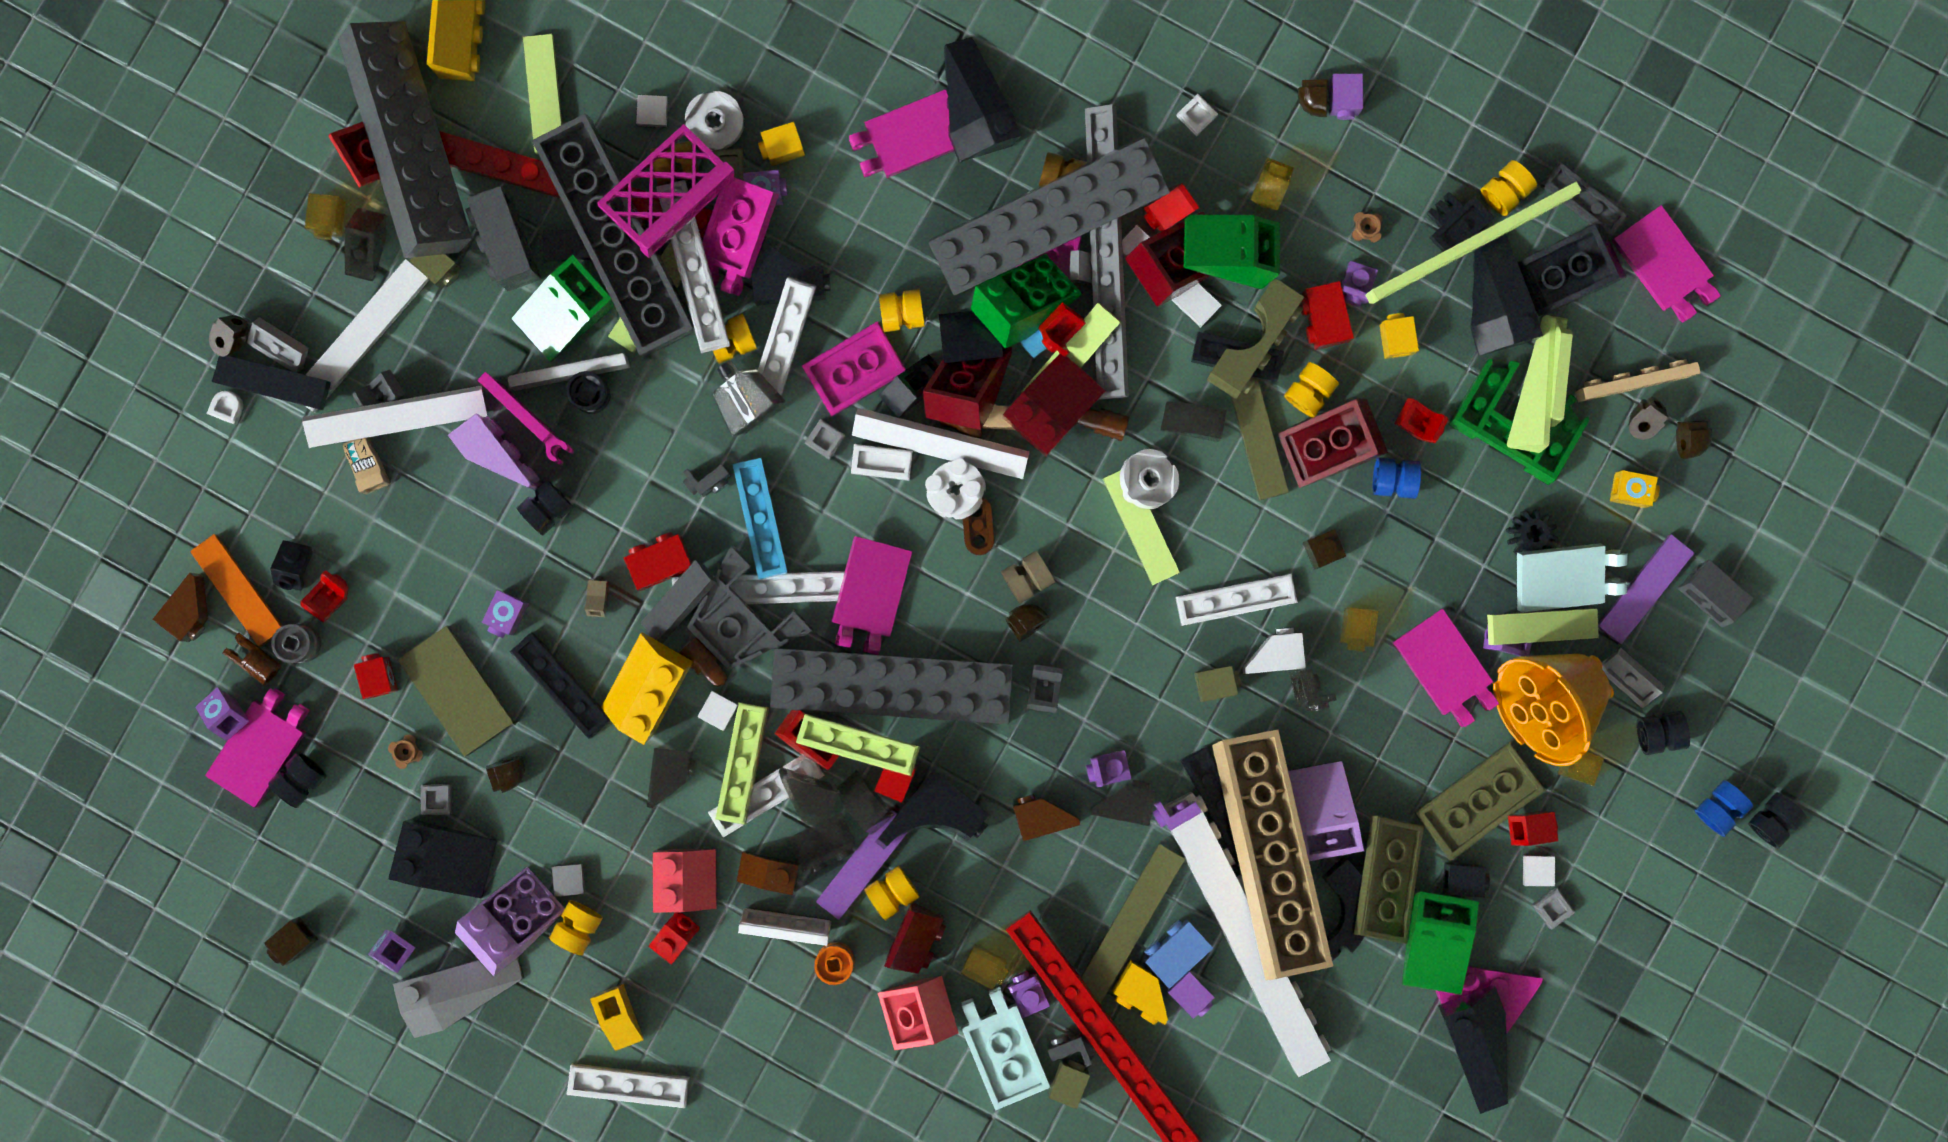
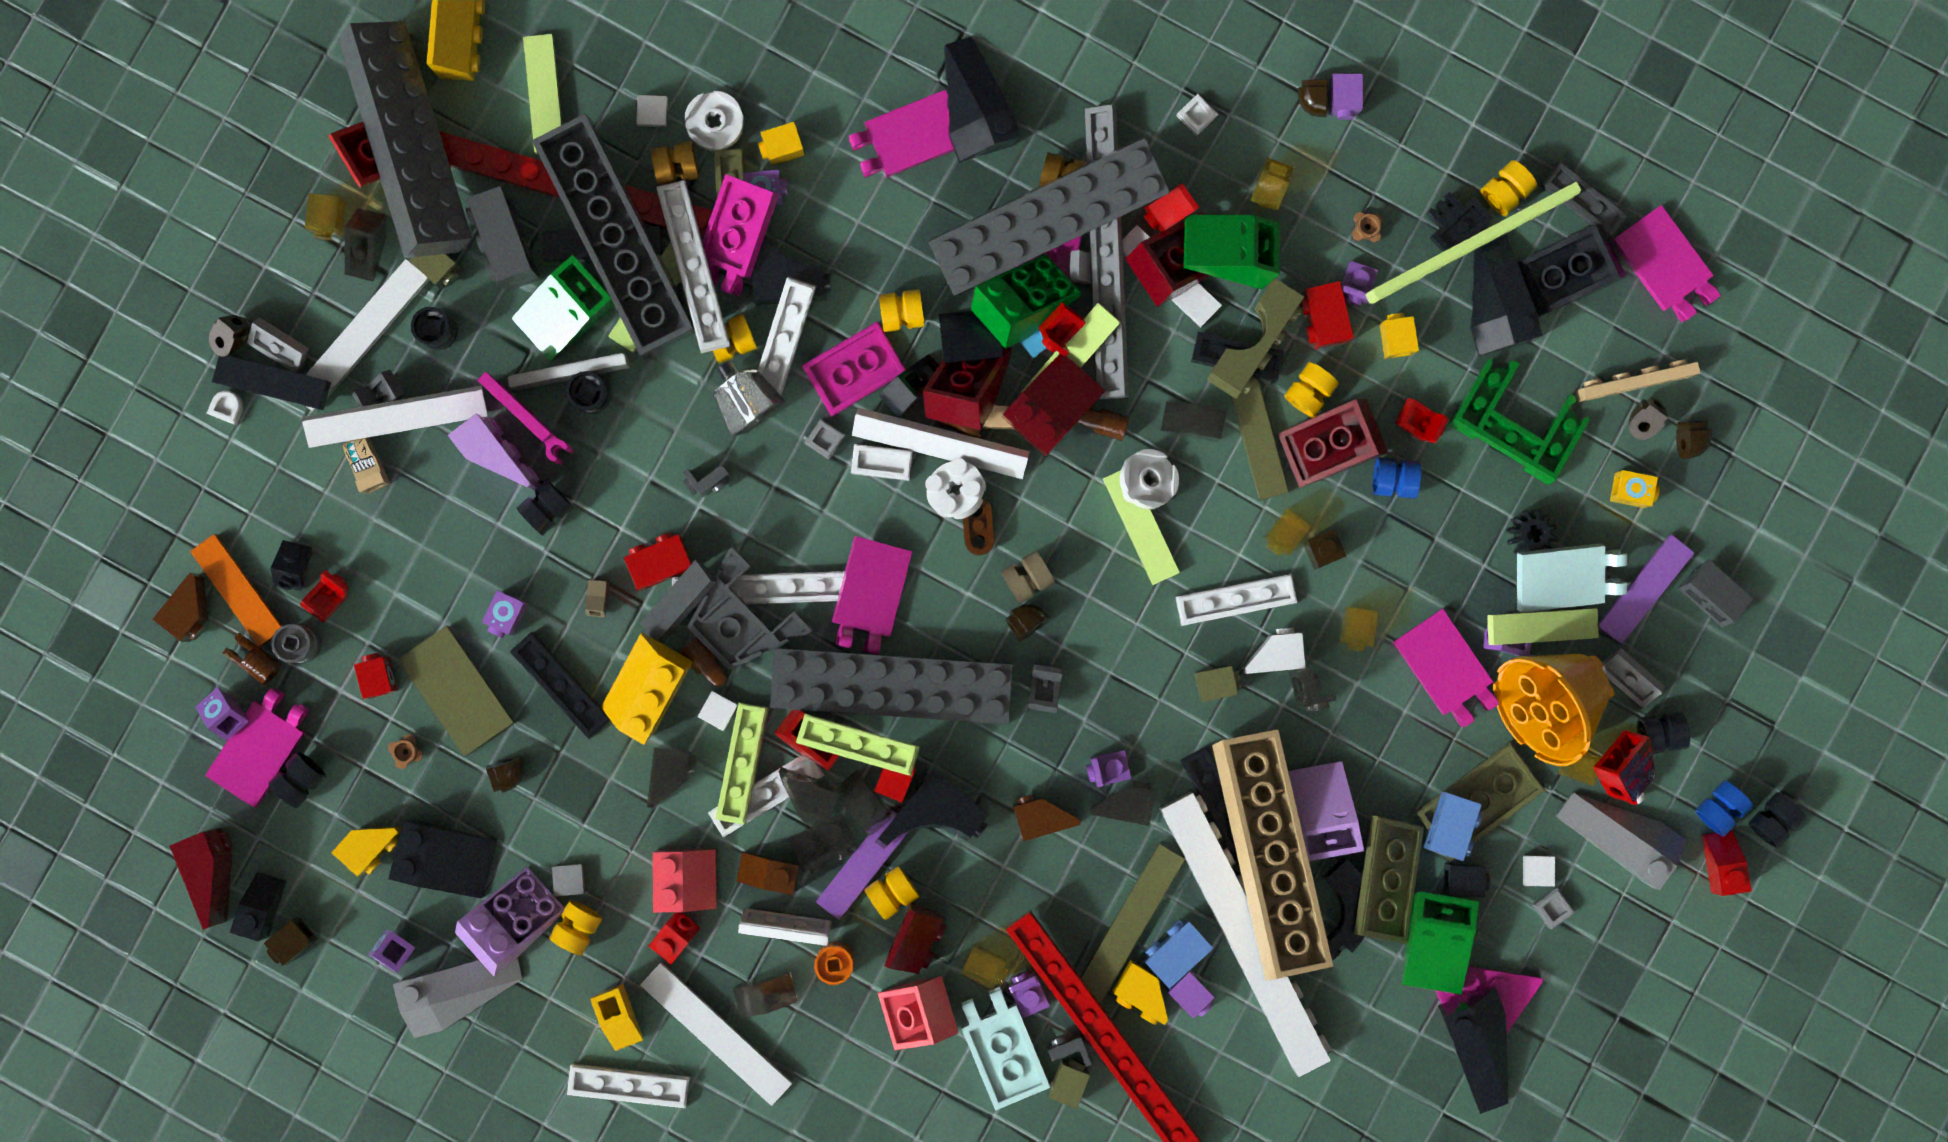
(206, 872): none -> dark red slope
(258, 907): none -> black slope
(365, 846): none -> yellow slope
(434, 328): none -> black wheel
(436, 799): light grey tile -> none
(688, 204): dark pink fence -> none
(716, 1033): none -> white tile
(759, 518): medium azure plate -> none
(765, 995): none -> clear smoke slope
(1181, 813): medium lavender bracket -> none
(1286, 533): none -> clear yellow brick
(1453, 826): none -> medium blue brick
(1533, 828): red brick -> none
(1544, 387): yellowish green wedge -> none
(1627, 767): none -> red torso
(1632, 840): none -> light grey wedge
(1725, 864): none -> red slope

